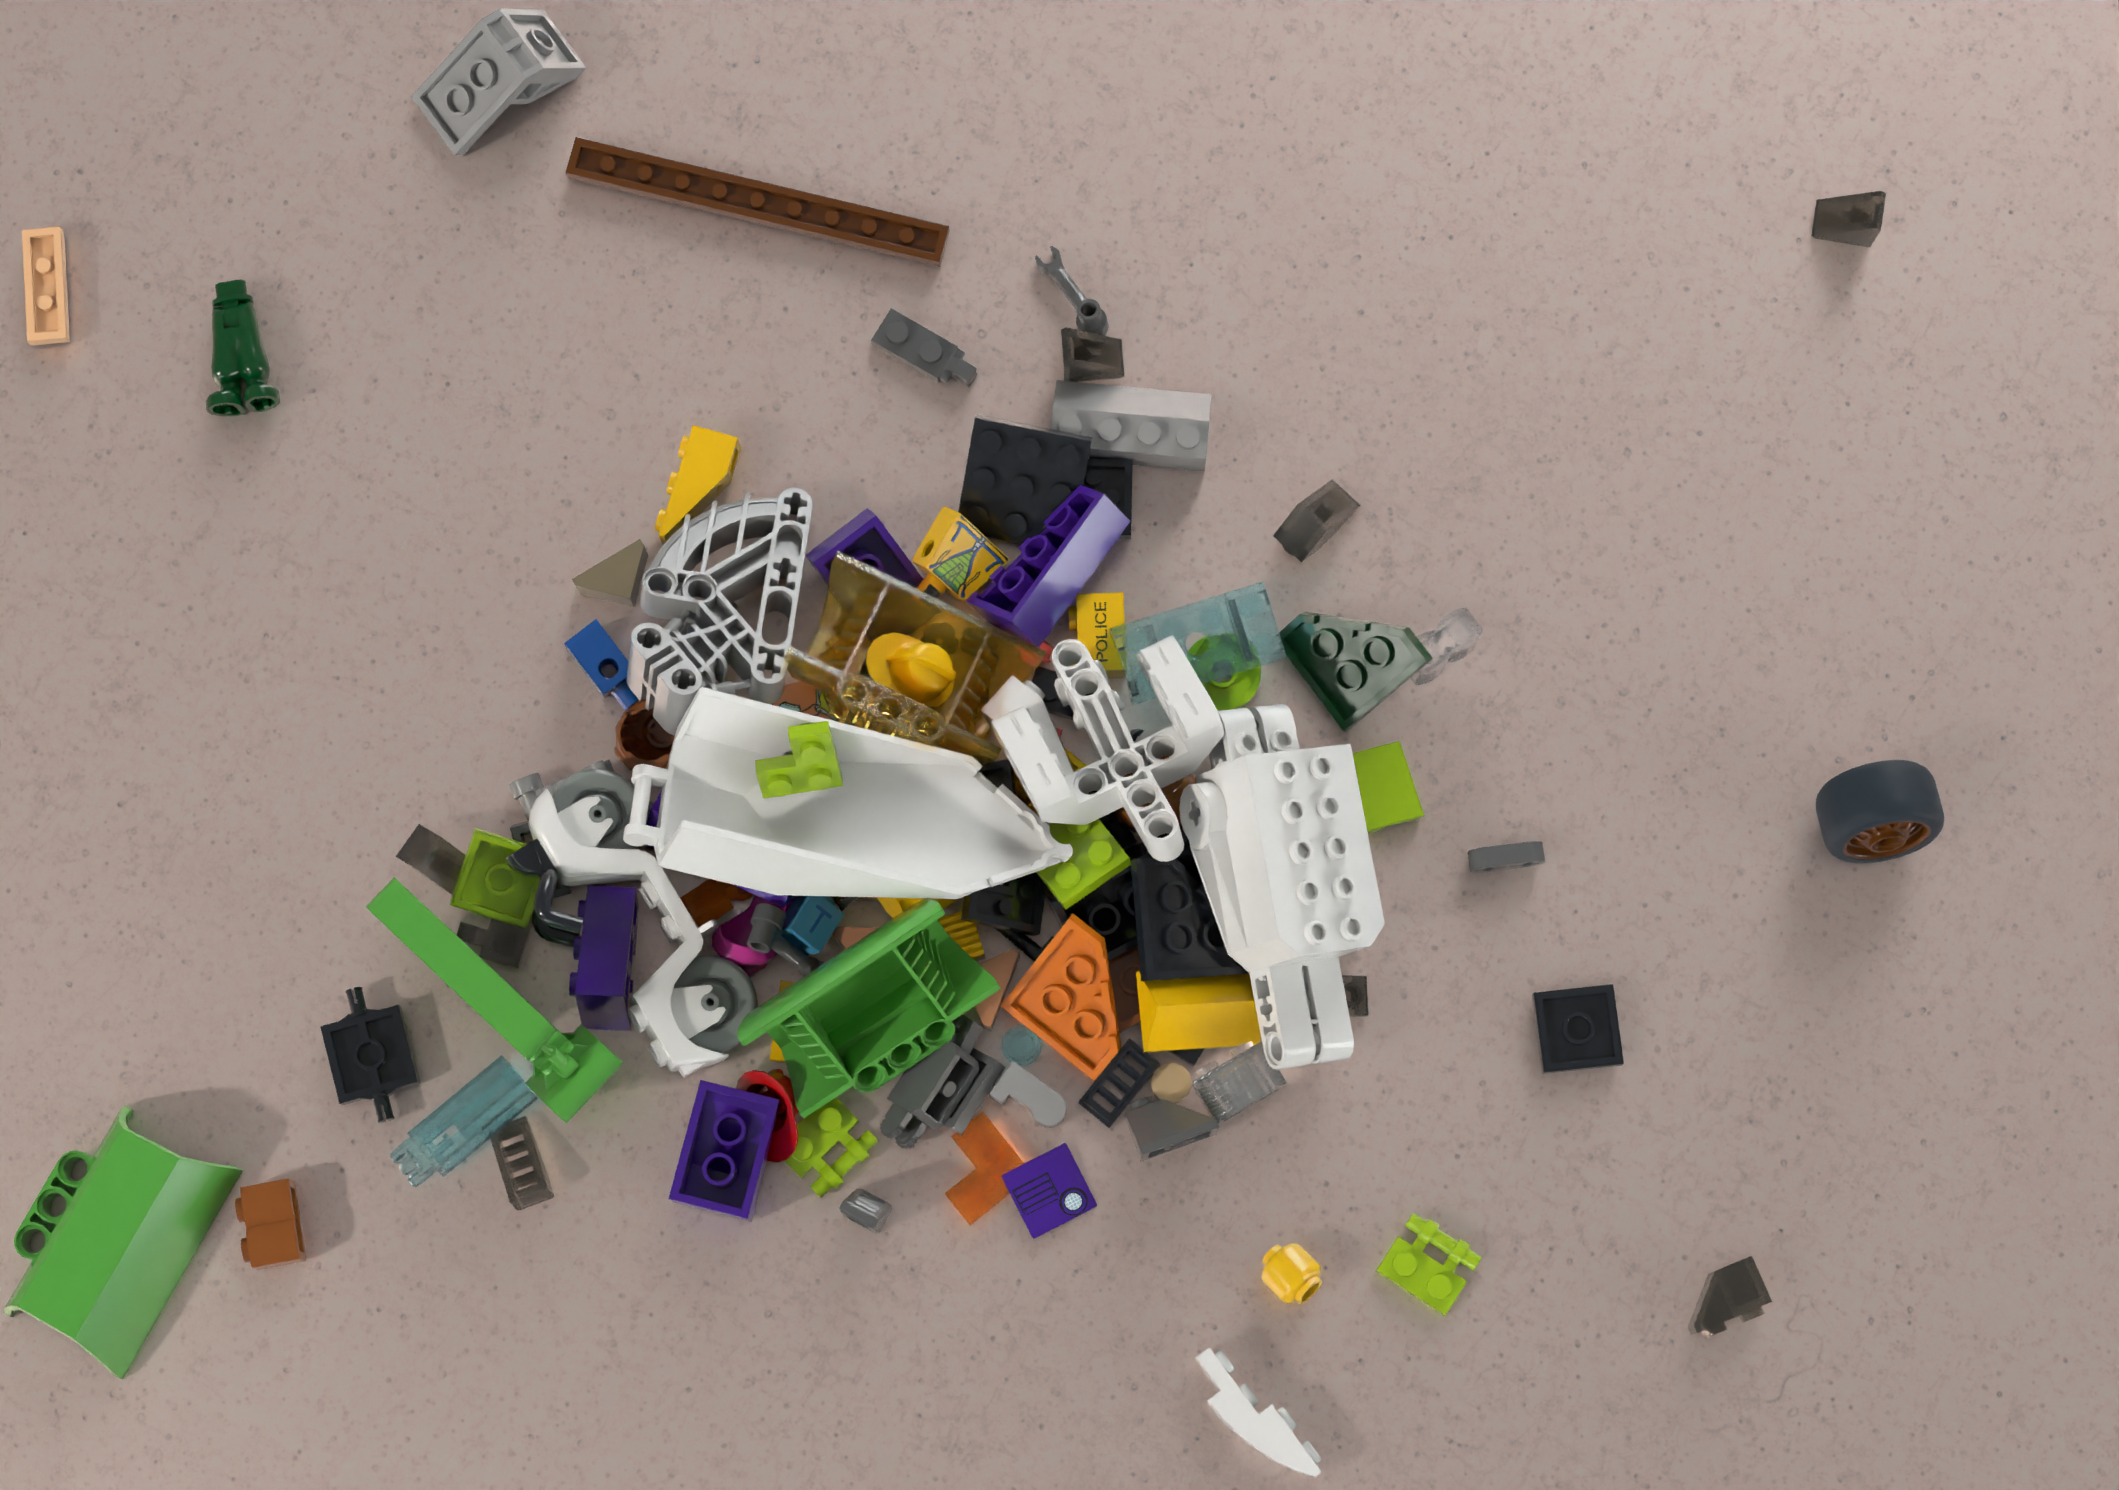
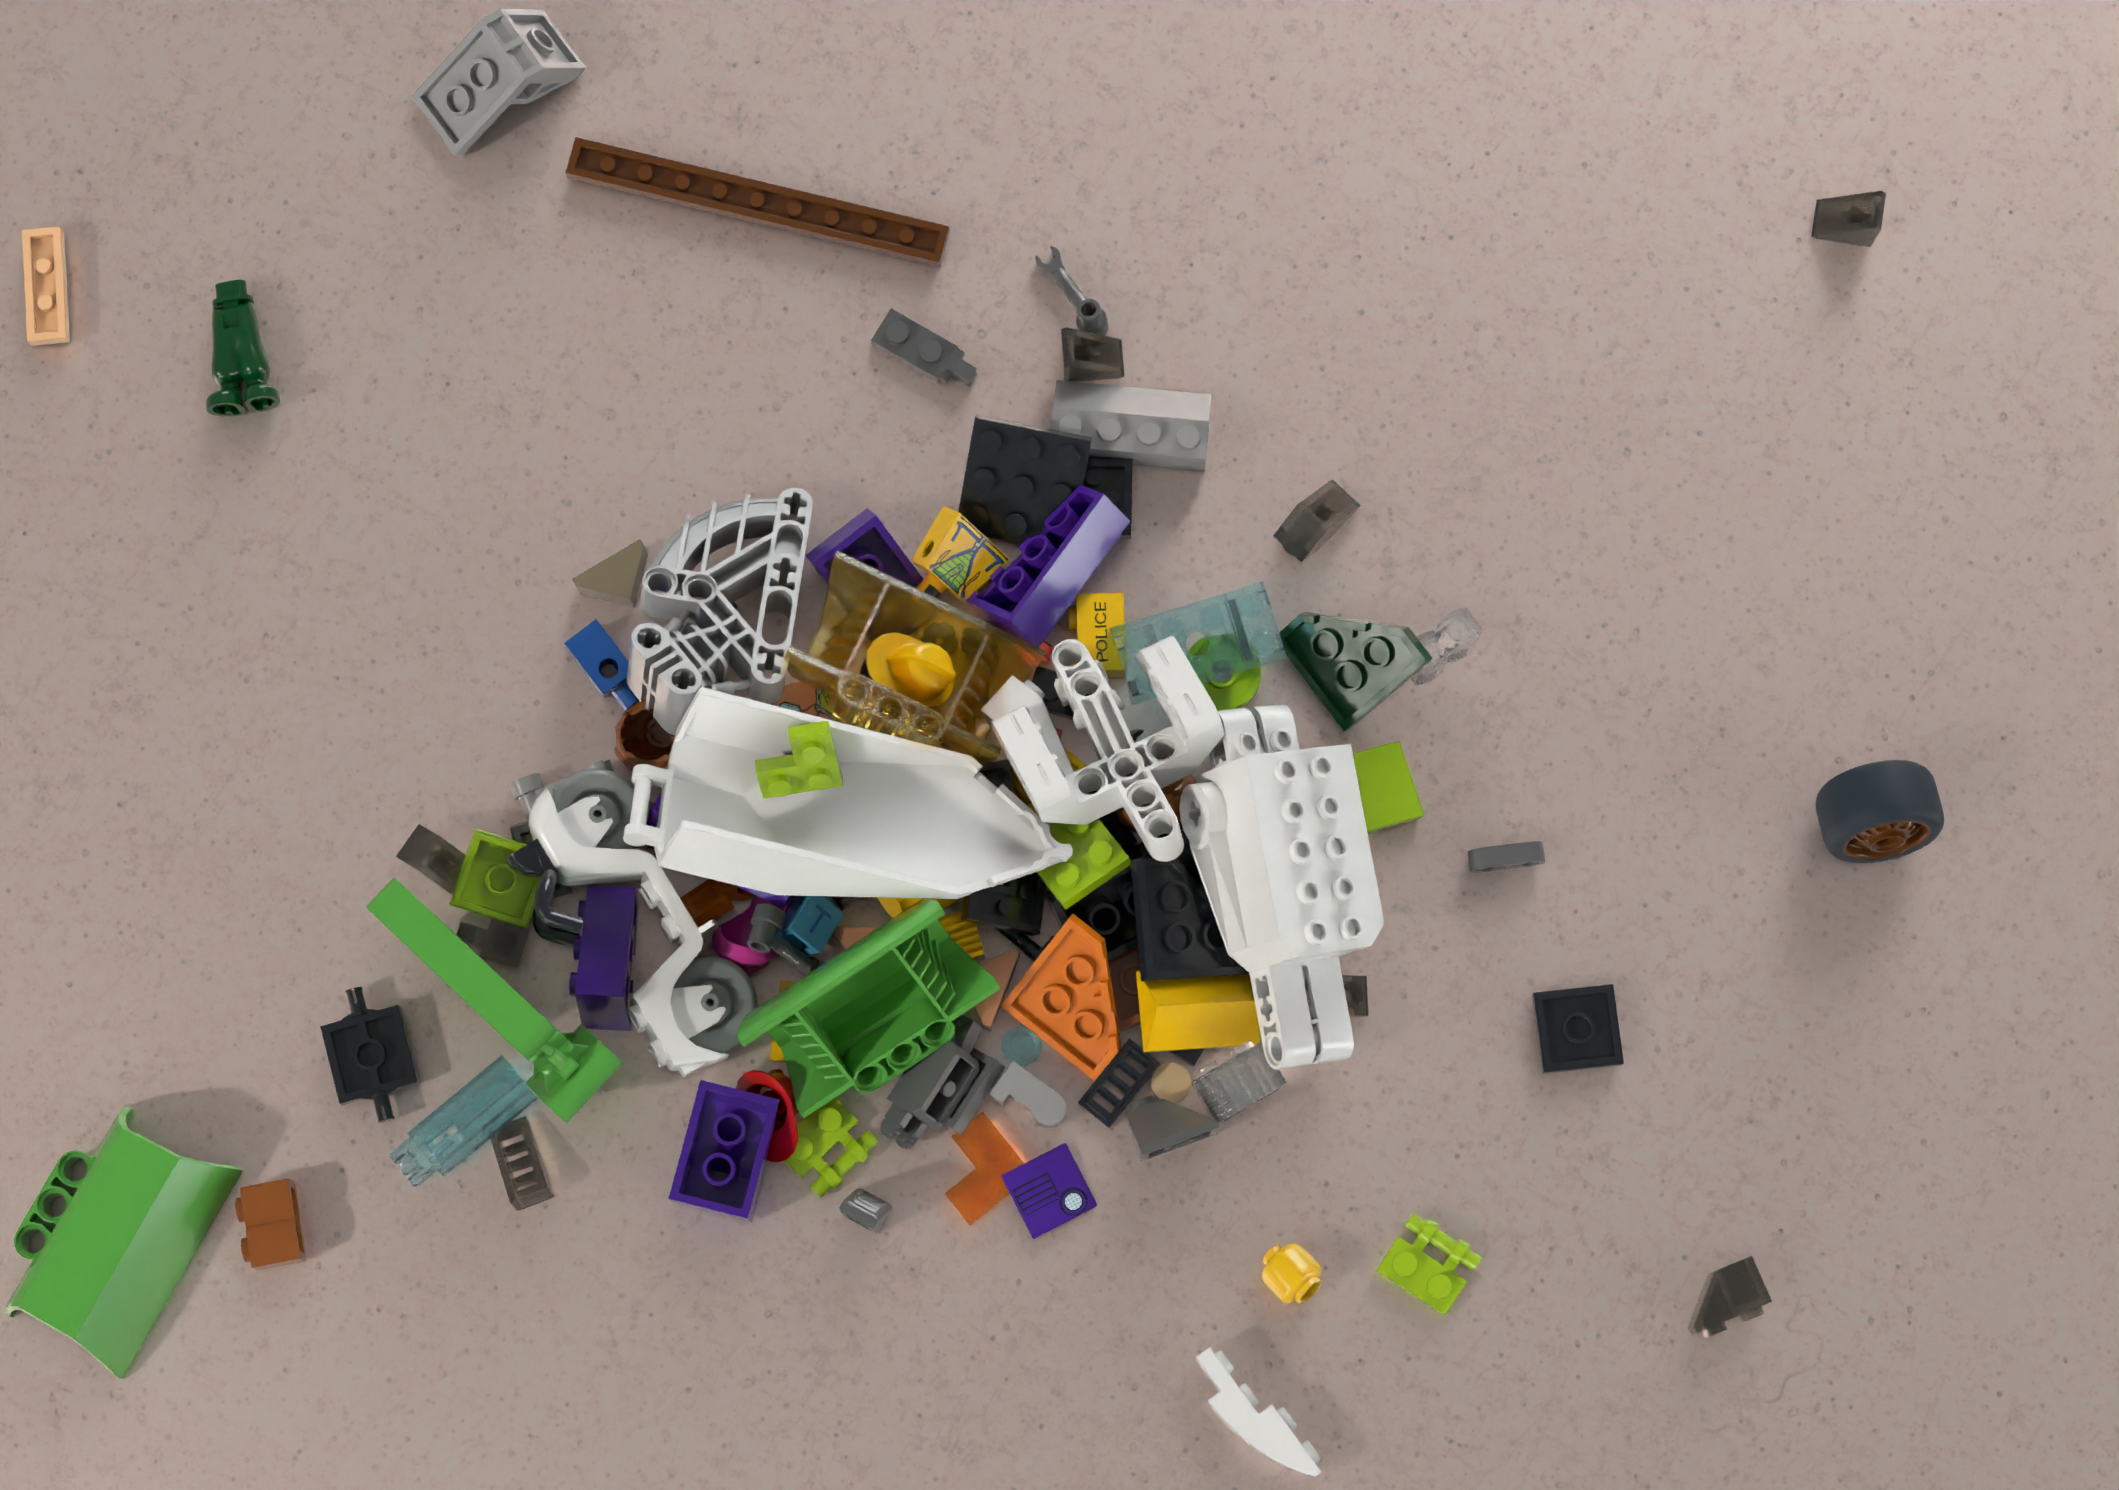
(702, 476): yellow slope -> none

